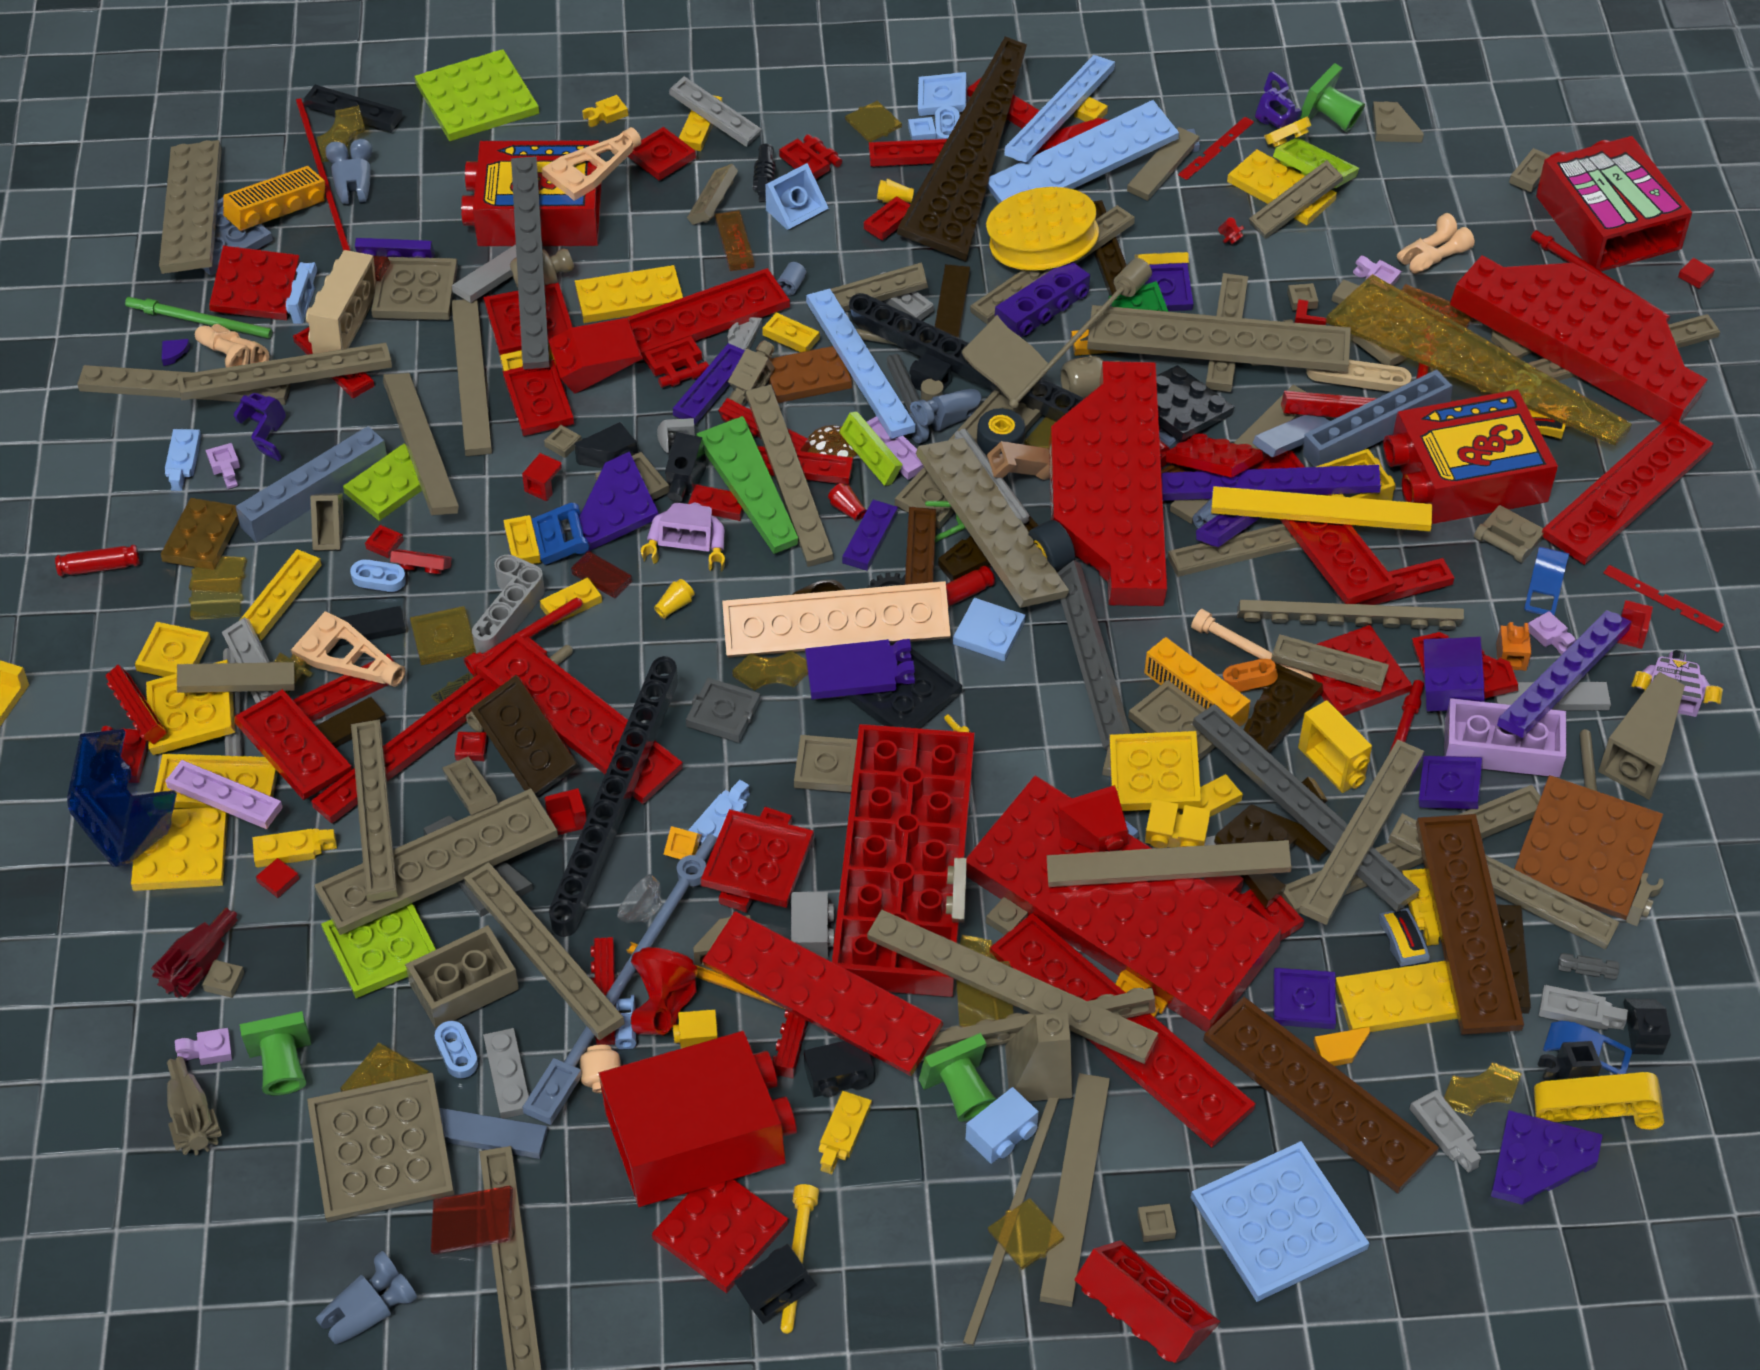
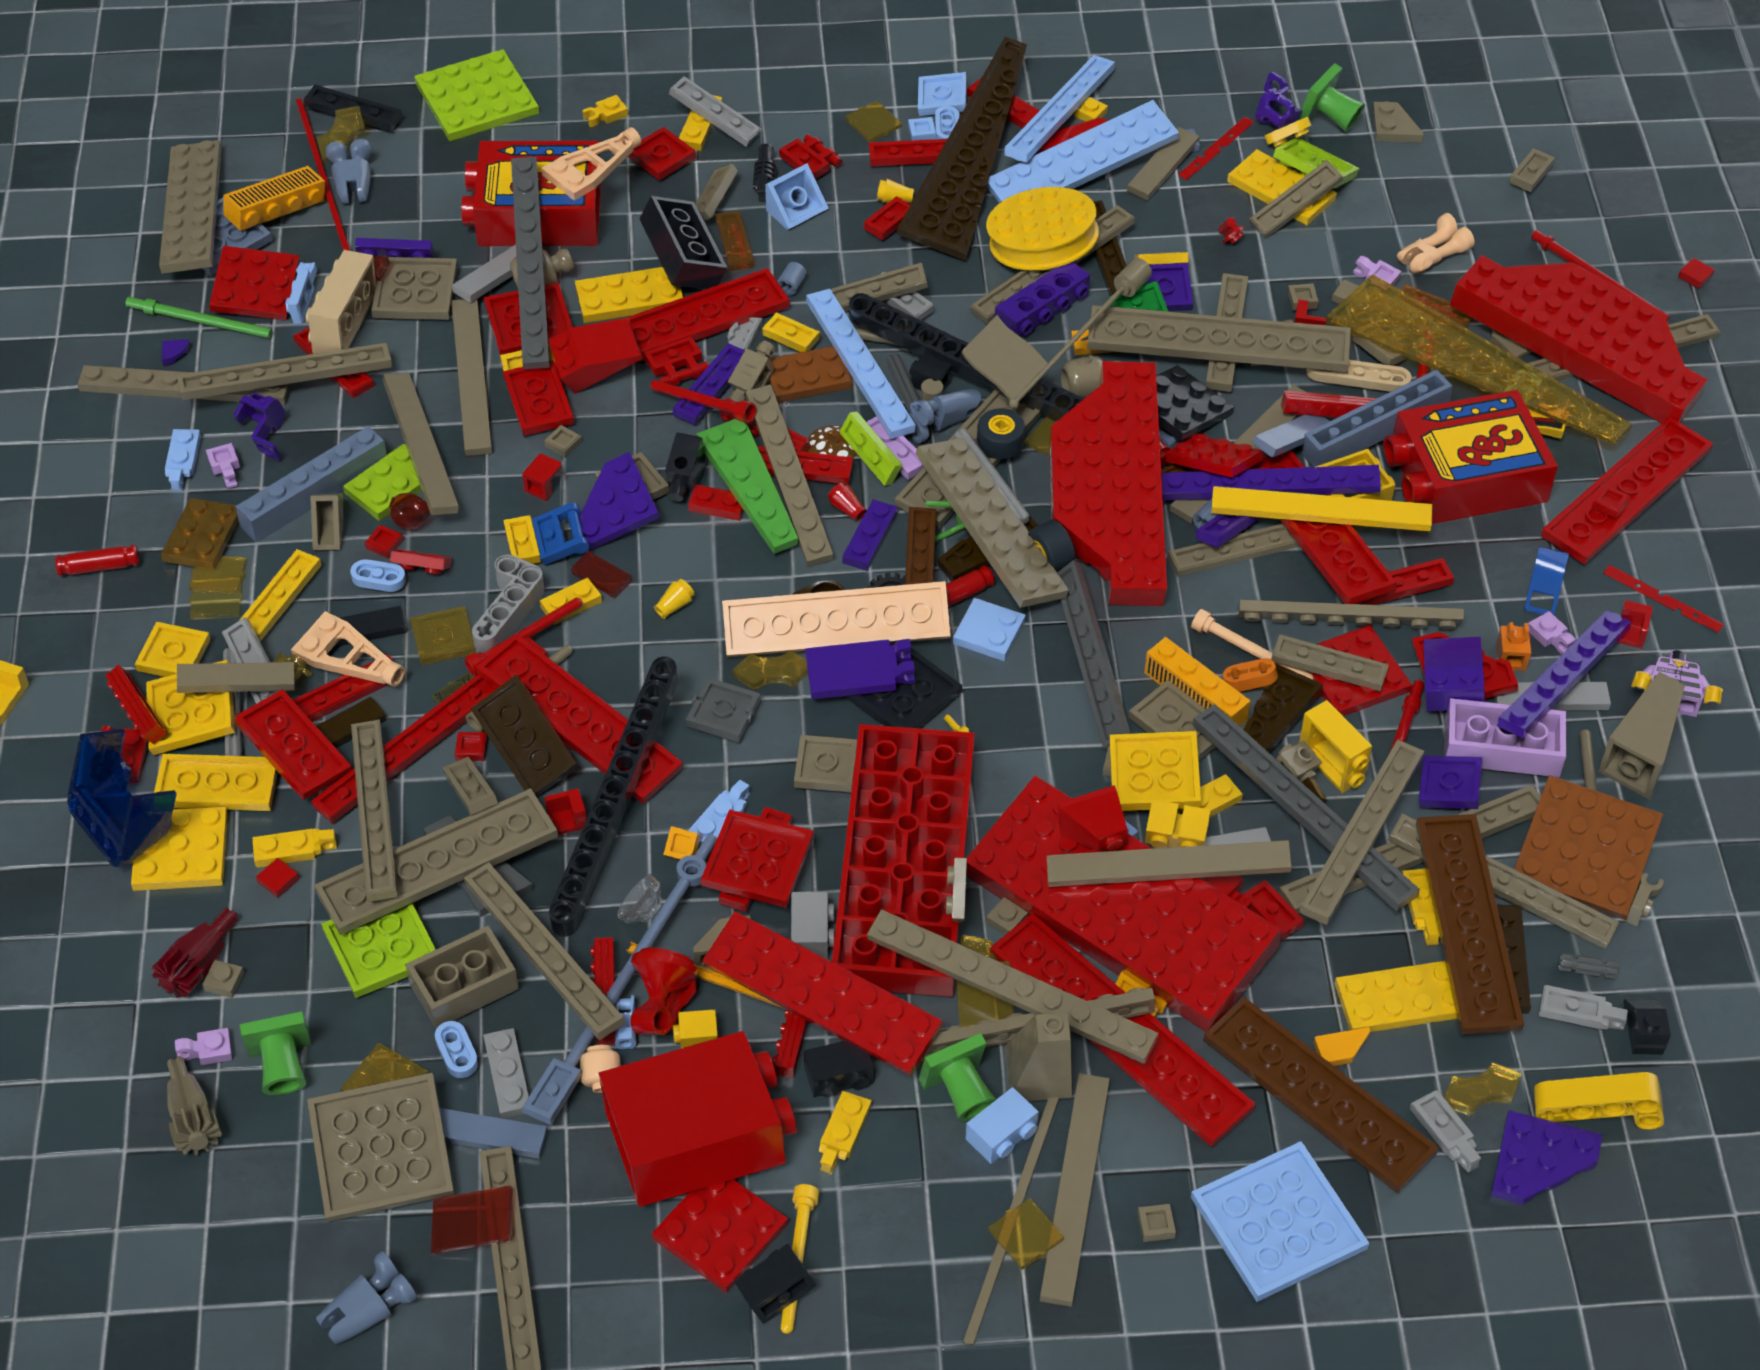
(224, 794): lavender plate -> none
(238, 350): light nougat piece -> none
(408, 511): none -> clear red hair
(605, 446): black slope -> none
(667, 430): light grey plate -> none
(683, 243): none -> black brick
(687, 528): lavender torso -> none
(742, 411): none -> red piece
(952, 299): dark brown tile -> none
(1019, 459): medium nougat leg -> none
(1145, 1301): red slope -> none
(1263, 826): dark brown wing -> none
(1299, 760): none -> dark tan brick
(1304, 998): dark purple tile -> none
(1404, 936): slope -> none
(1510, 533): dark tan plate -> none
(1572, 1061): black brick -> none
(1573, 1032): blue piece -> none
(1613, 203): red brick -> none

